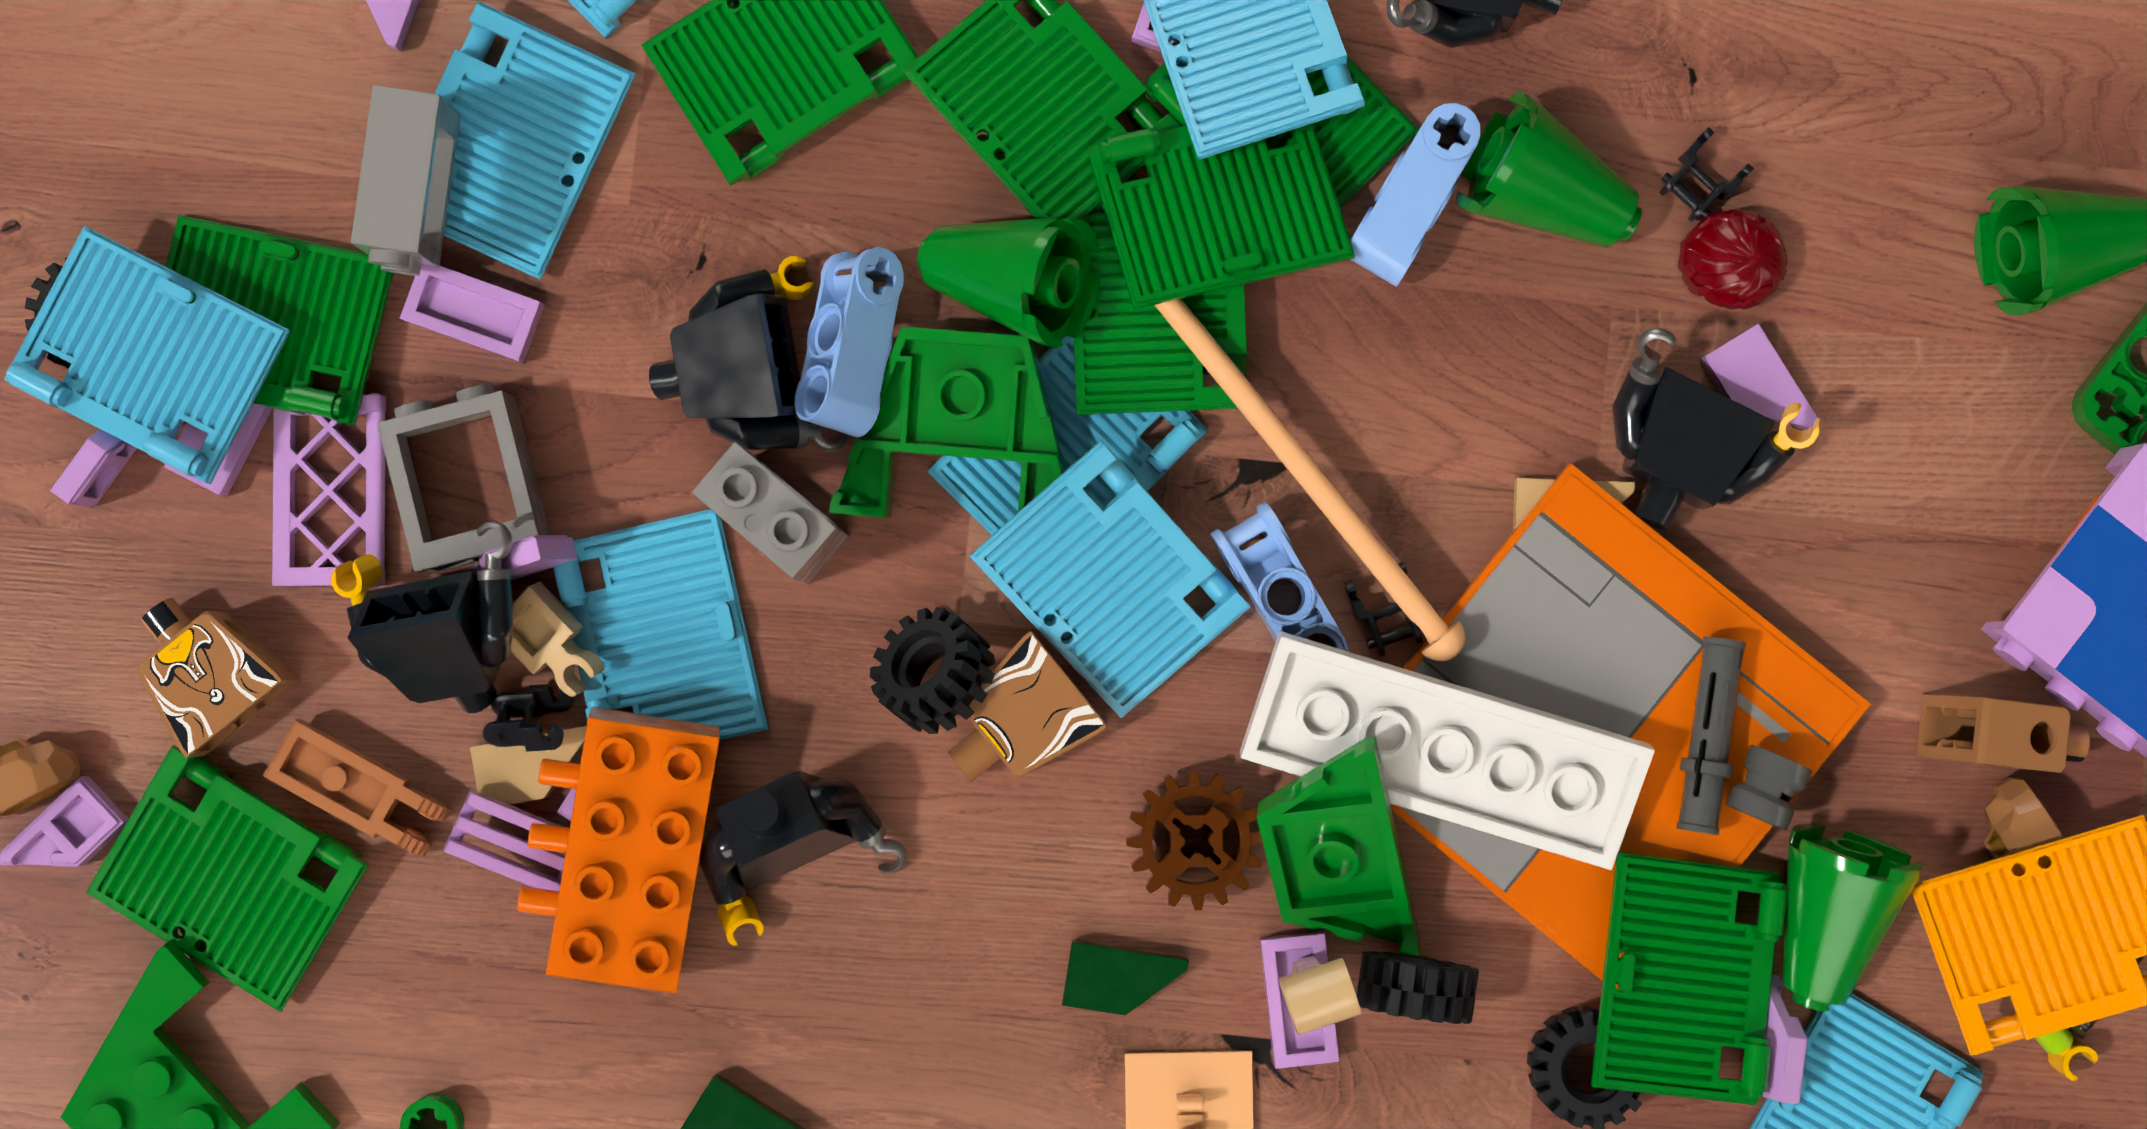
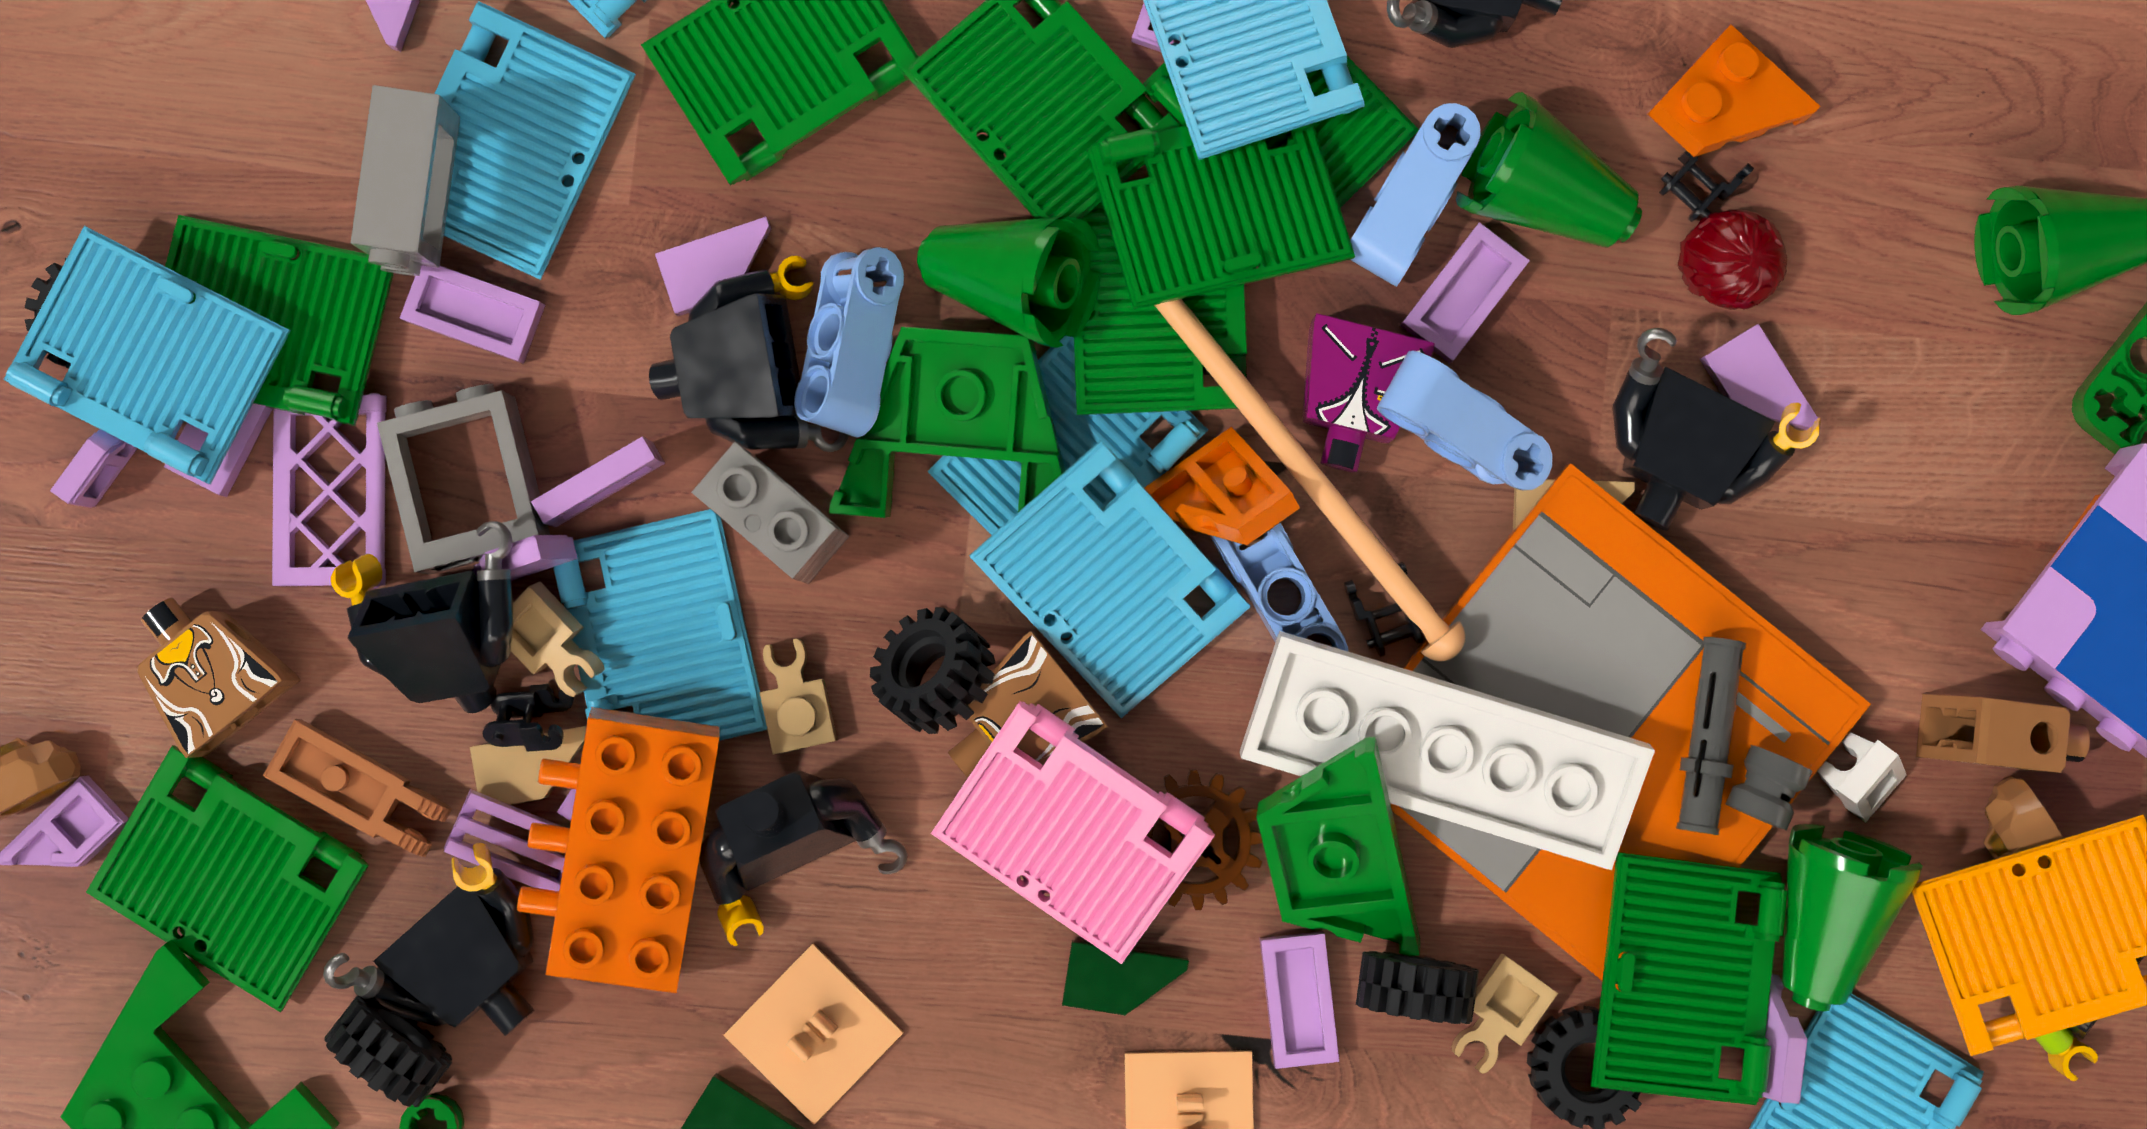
(388, 1052): none -> black tyre
(454, 956): none -> black torso
(598, 482): none -> lavender tile
(697, 265): none -> lavender tile
(797, 710): none -> tan plate
(813, 1033): none -> light nougat piece
(1072, 832): none -> bright pink window
(1224, 491): none -> orange wing
(1319, 994): tan piece -> none
(1345, 382): none -> magenta torso
(1464, 424): none -> light blue piece
(1465, 292): none -> lavender tile
(1508, 1005): none -> tan plate
(1730, 97): none -> orange wing
(1869, 781): none -> white tile

